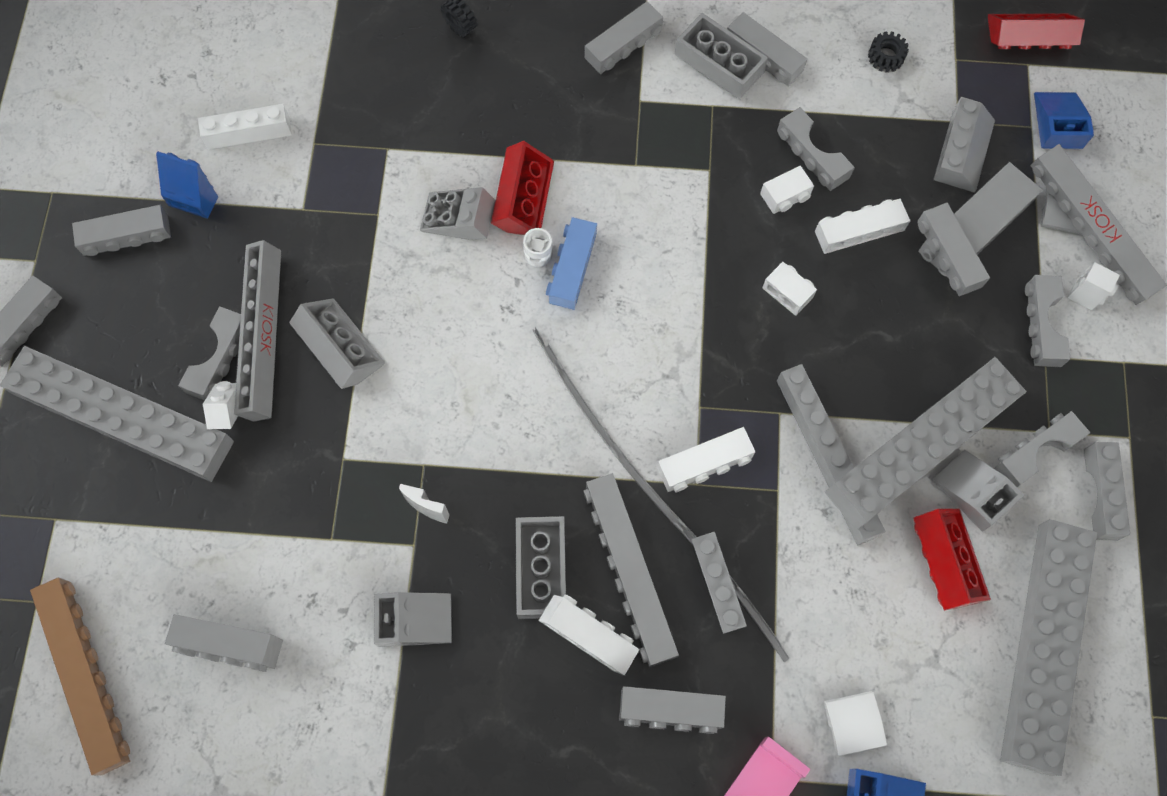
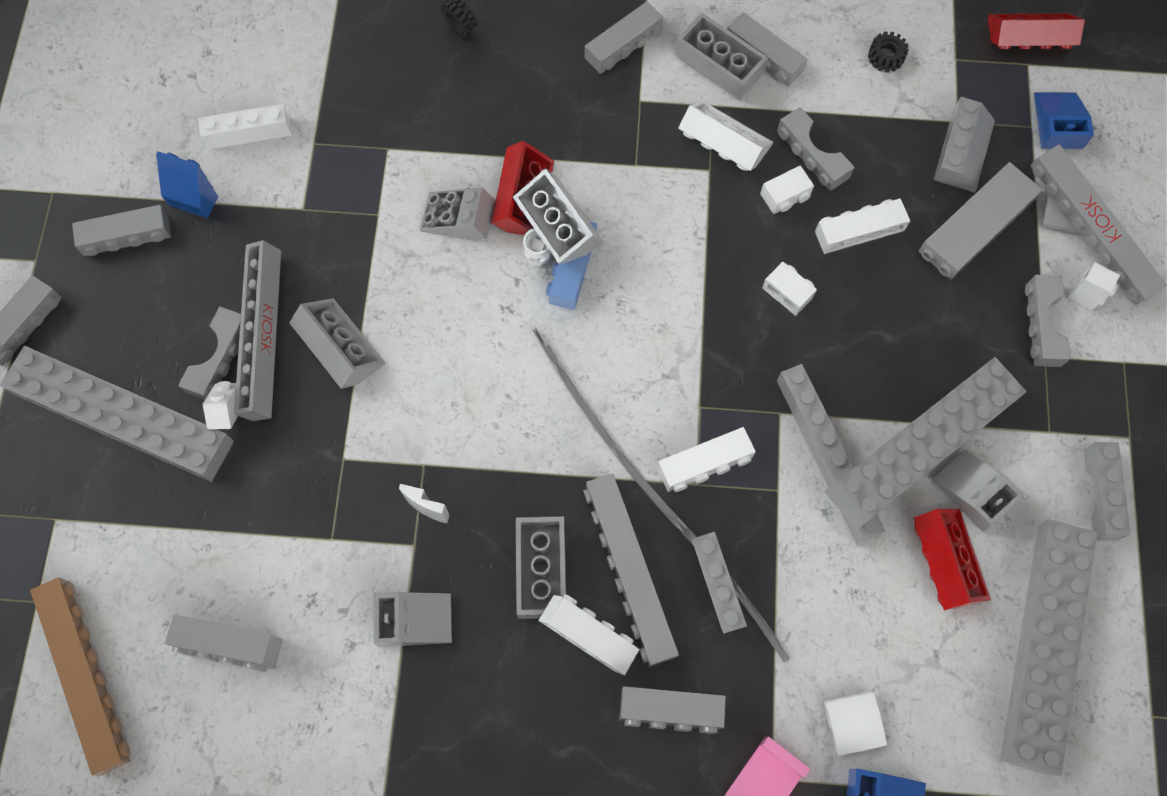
(557, 218): none -> light grey slope
(724, 135): none -> white slope
(953, 249): light grey brick -> none
(1062, 434): light grey arch -> none

